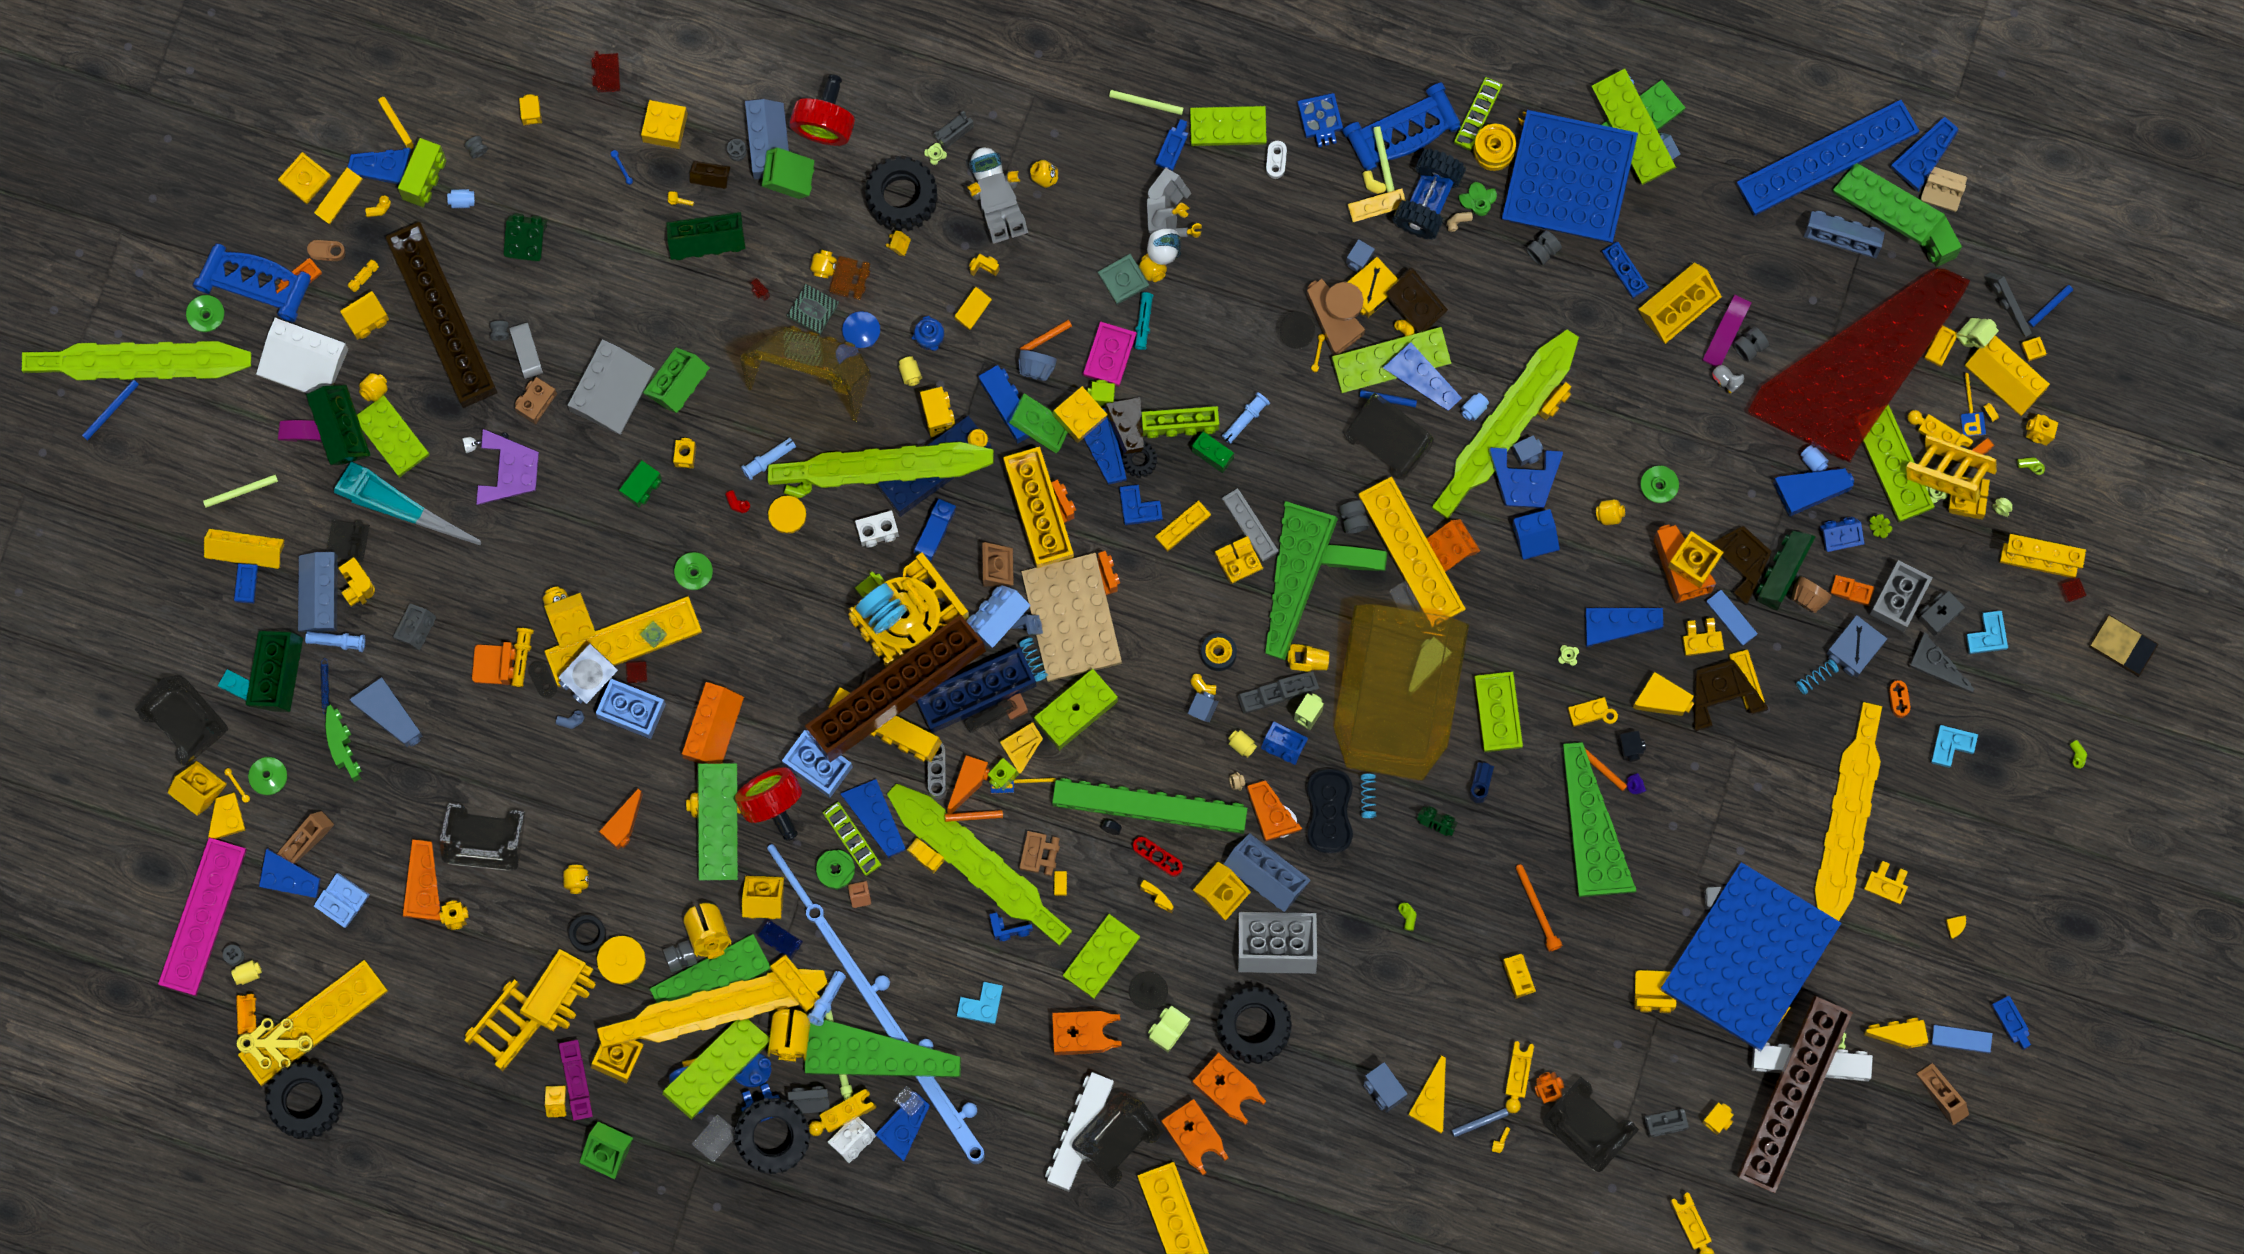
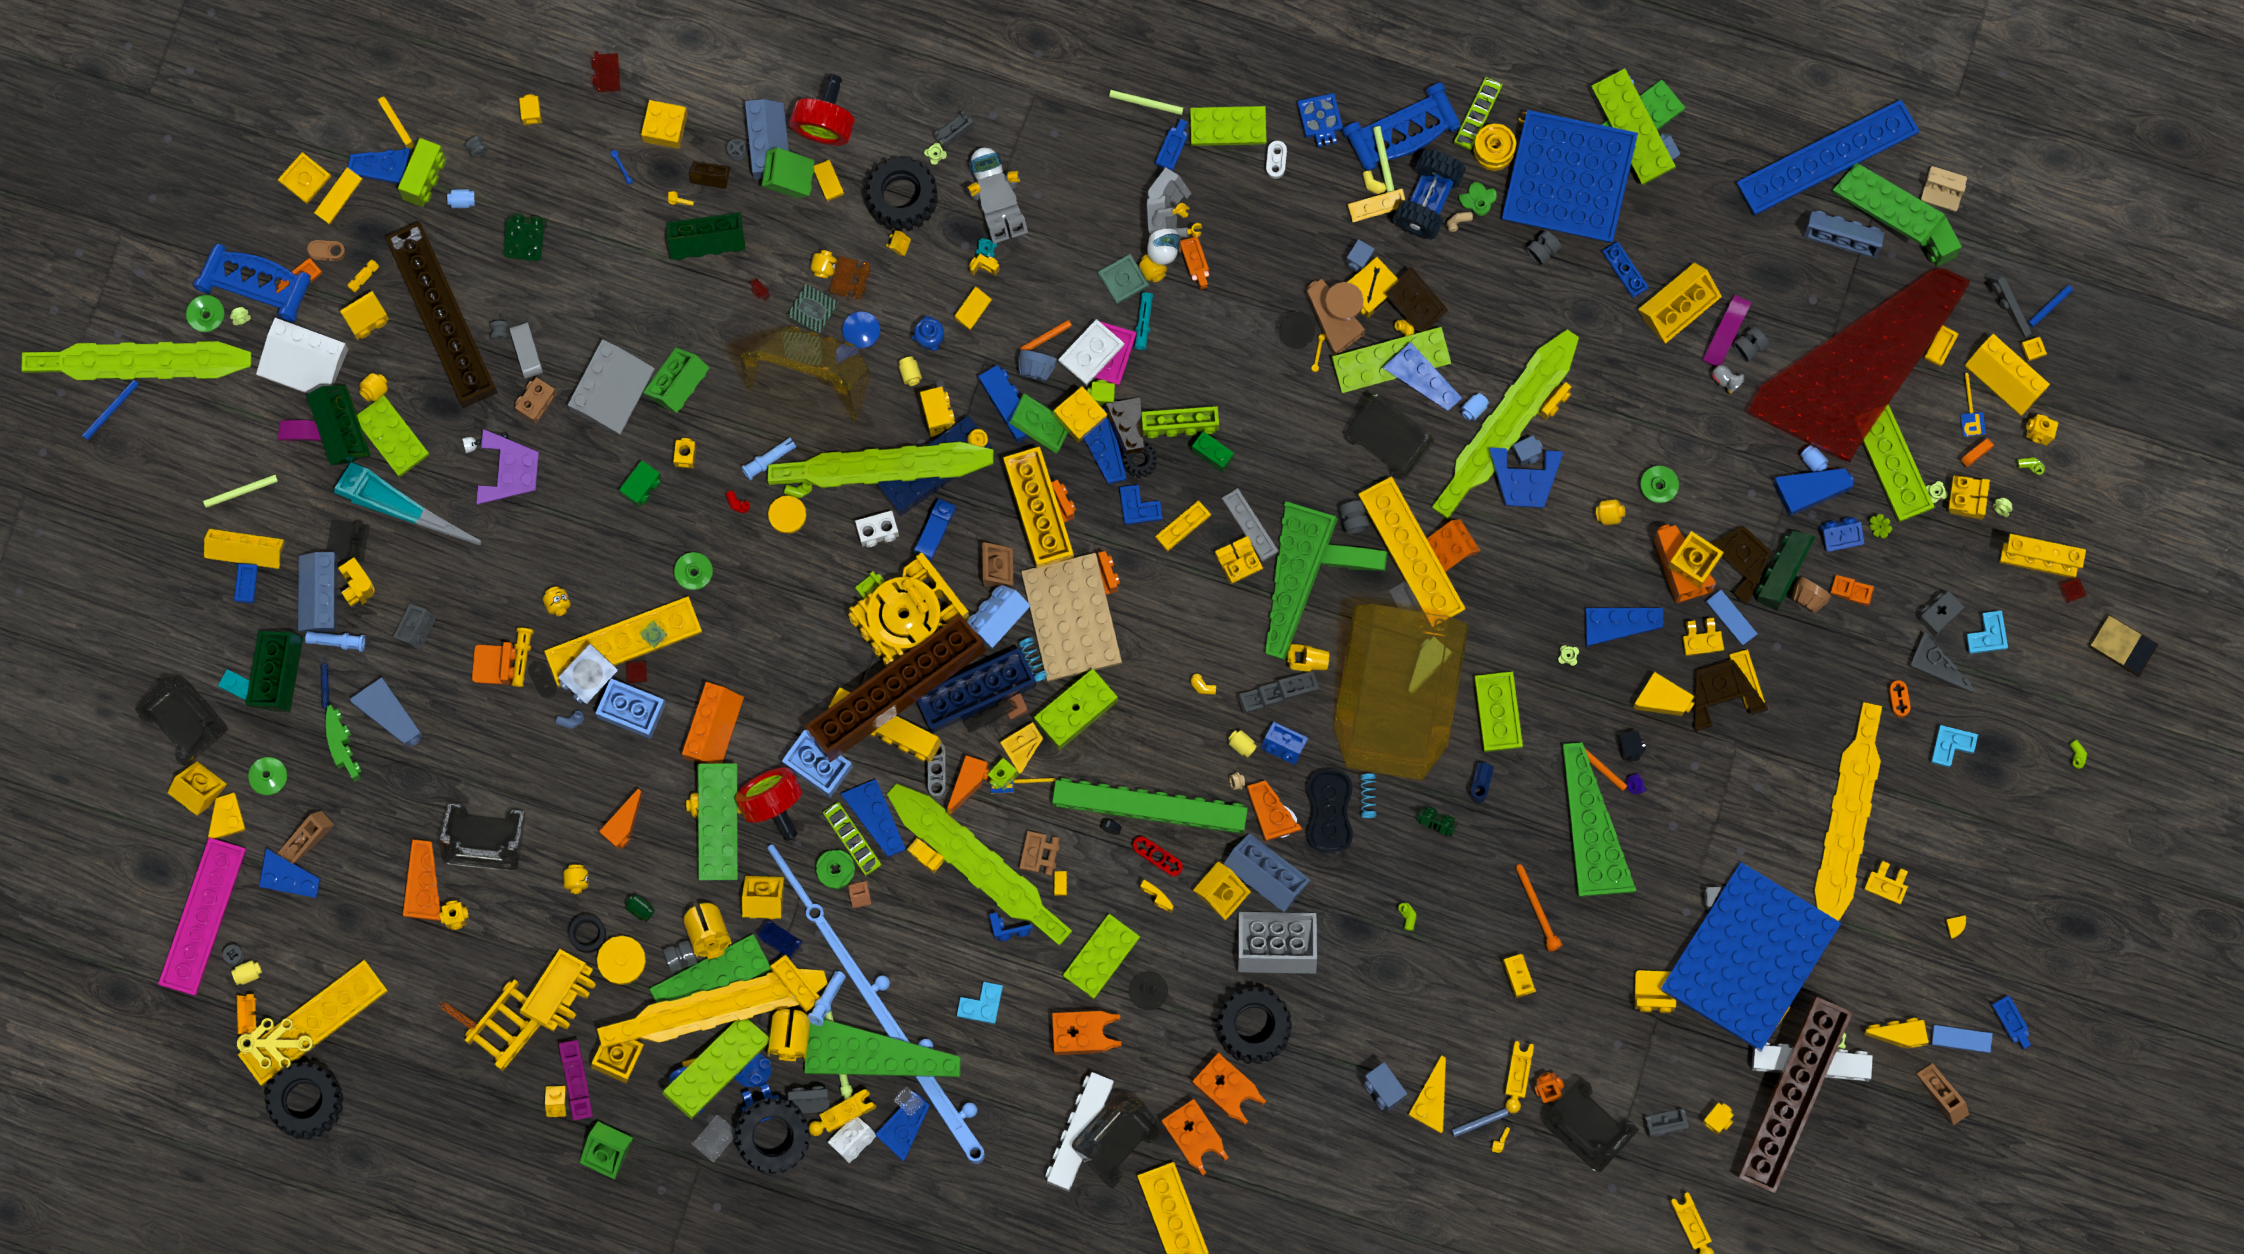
(240, 316): none -> yellowish green plate
(245, 798): yellow hinge -> none
(341, 900): light blue slope -> none
(380, 209): yellow arm -> none
(461, 1019): none -> orange piece
(570, 620): yellow brick -> none
(639, 908): none -> dark green brick
(828, 180): none -> yellow tile
(878, 605): medium azure wheel -> none
(973, 816): orange bar -> none
(986, 243): none -> teal plate
(1031, 622): sand blue bracket -> none
(1044, 173): yellow head -> none
(1091, 352): none -> white tile
(1169, 1028): yellowish green brick -> none
(1195, 261): none -> orange hinge
(1203, 706): sand blue brick -> none
(1221, 641): wheel -> none
(1251, 411): light blue pin -> none
(1309, 711): yellowish green brick -> none
(1391, 399): blue bar -> none
(1536, 534): blue slope -> none
(1591, 712): yellow hinge -> none
(1801, 686): medium azure piece -> none
(1856, 646): sand blue brick -> none
(1901, 596): light grey brick -> none
(1924, 155): blue wing -> none
(1937, 429): yellow plate -> none
(1951, 484): yellow fence -> none
(1977, 332): yellowish green brick -> none
(1989, 412): yellow piece -> none

